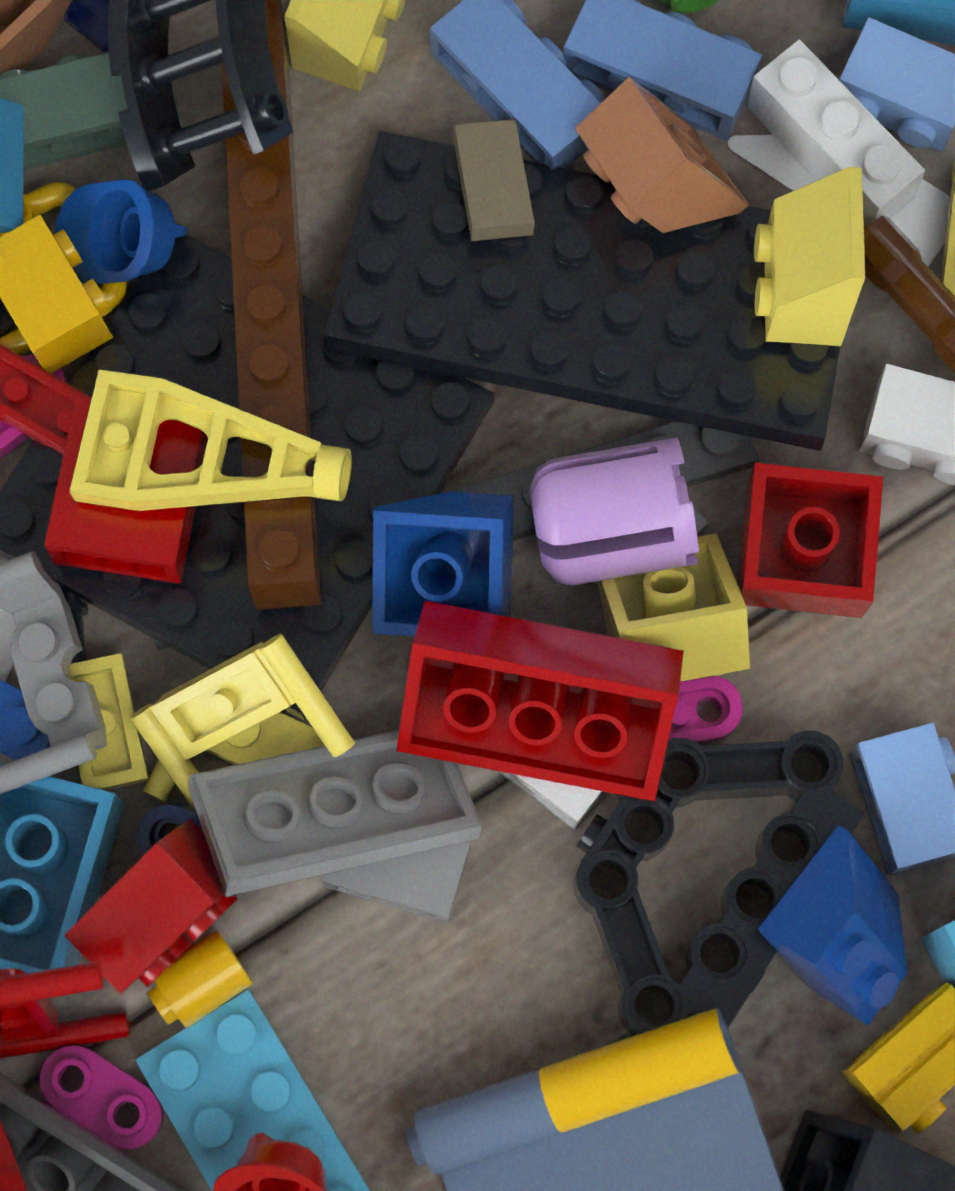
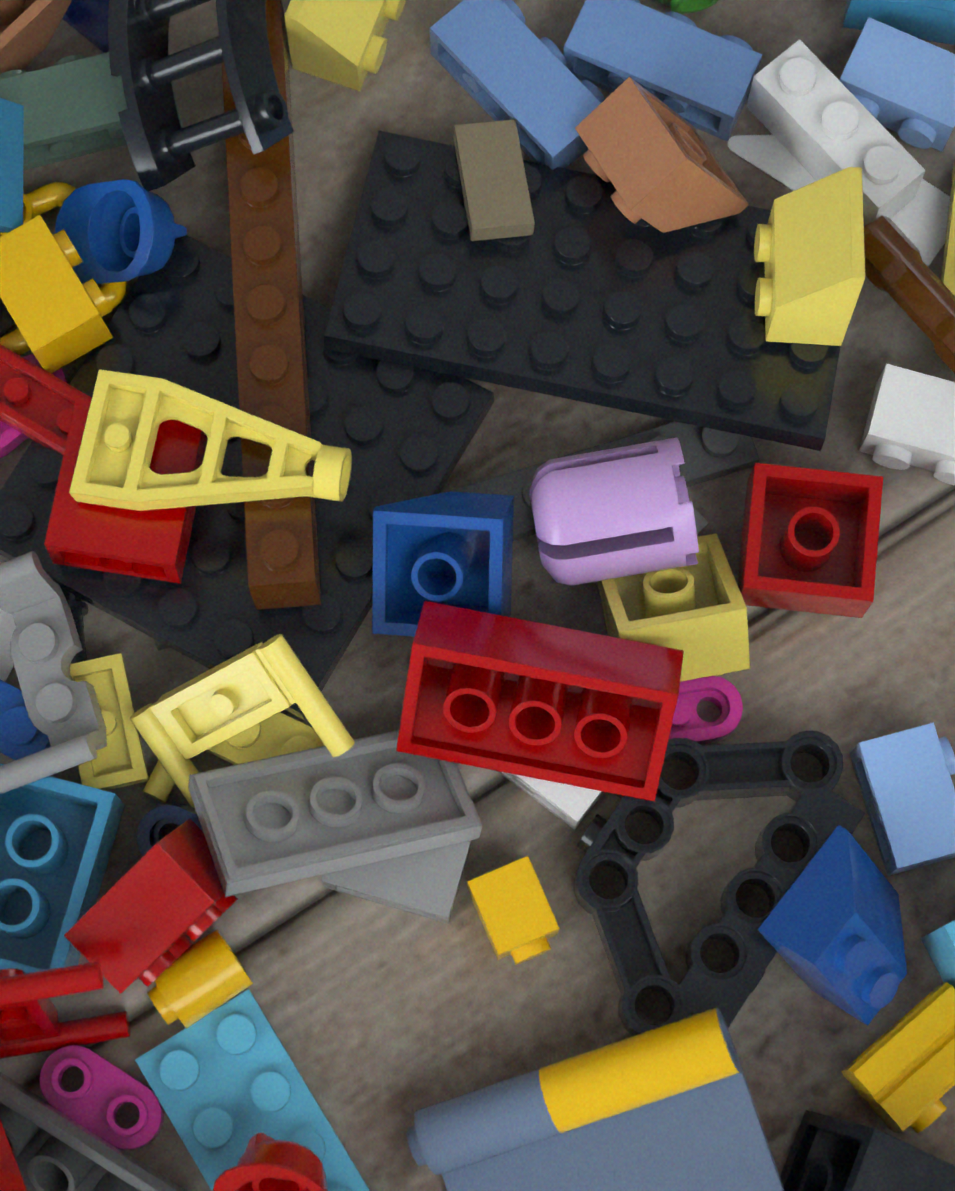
(514, 911): none -> yellow brick

